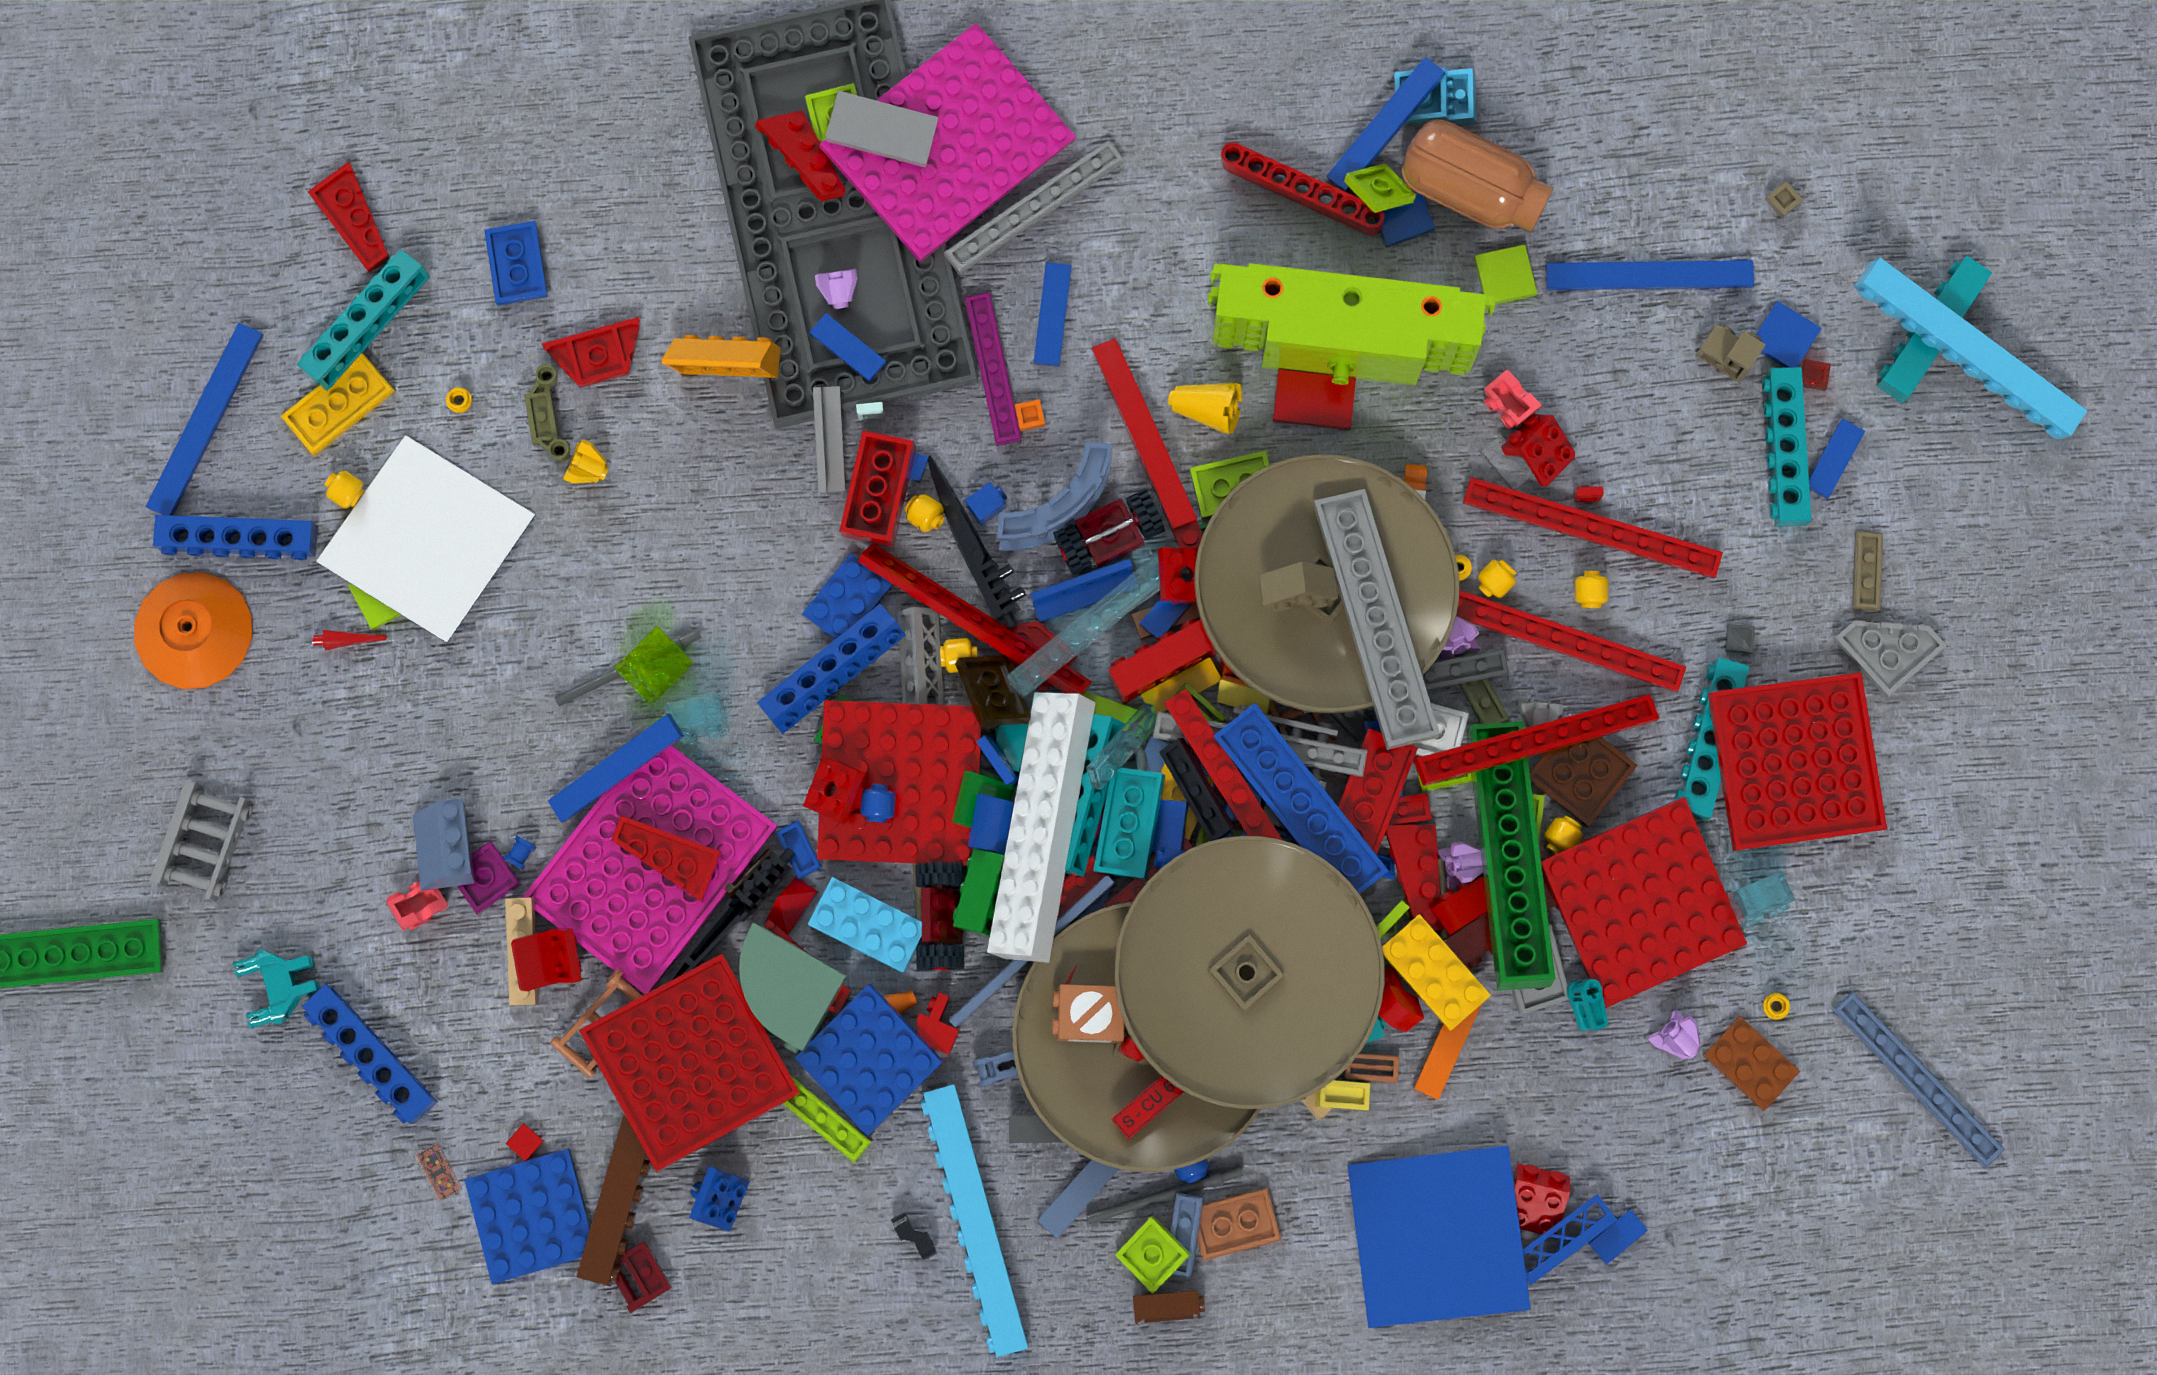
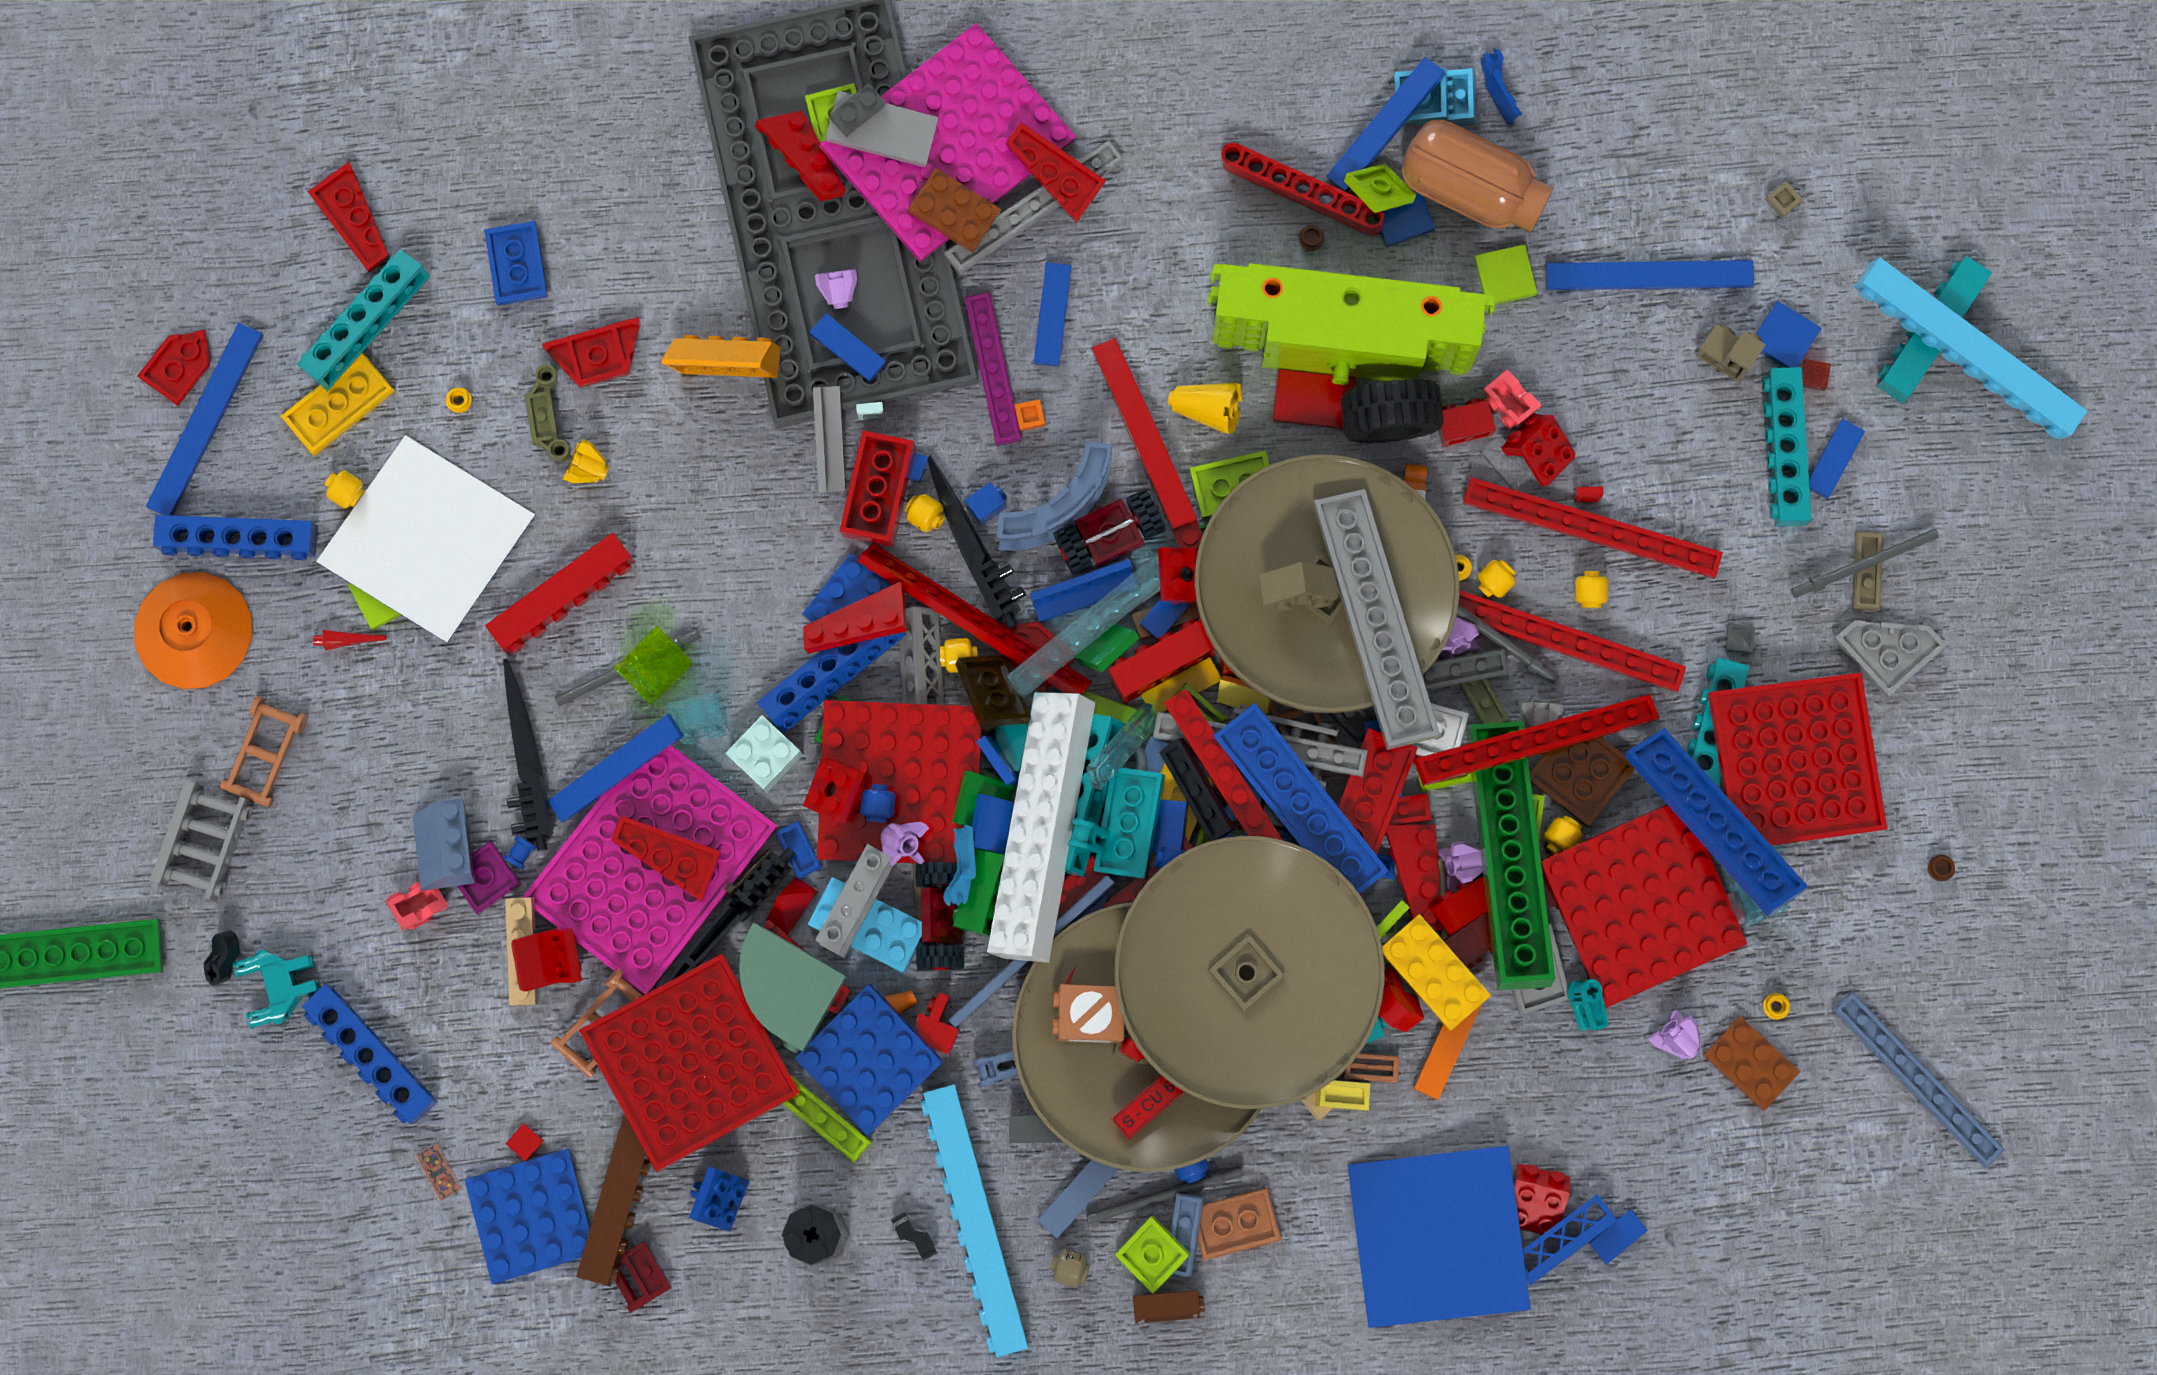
(177, 365): none -> red tile
(224, 952): none -> black piece
(257, 710): none -> nougat piece
(532, 789): none -> black piece
(559, 594): none -> red brick
(764, 754): none -> light aqua brick
(799, 1234): none -> black brick
(855, 901): none -> light grey fence
(857, 110): none -> dark grey plate
(864, 620): none -> red wing
(902, 841): none -> lavender brick
(954, 210): none -> dark orange plate
(966, 870): none -> dark azure arm
(1059, 173): none -> red wing
(1070, 1268): none -> dark tan head
(1085, 836): none -> teal piece
(1107, 648): none -> green tile
(1311, 238): none -> reddish brown plate
(1392, 411): none -> black tyre
(1466, 422): none -> red brick
(1494, 84): none -> blue arm
(1533, 663): none -> dark grey bar
(1716, 821): none -> blue plate
(1819, 582): none -> dark grey bar
(1941, 867): none -> reddish brown plate

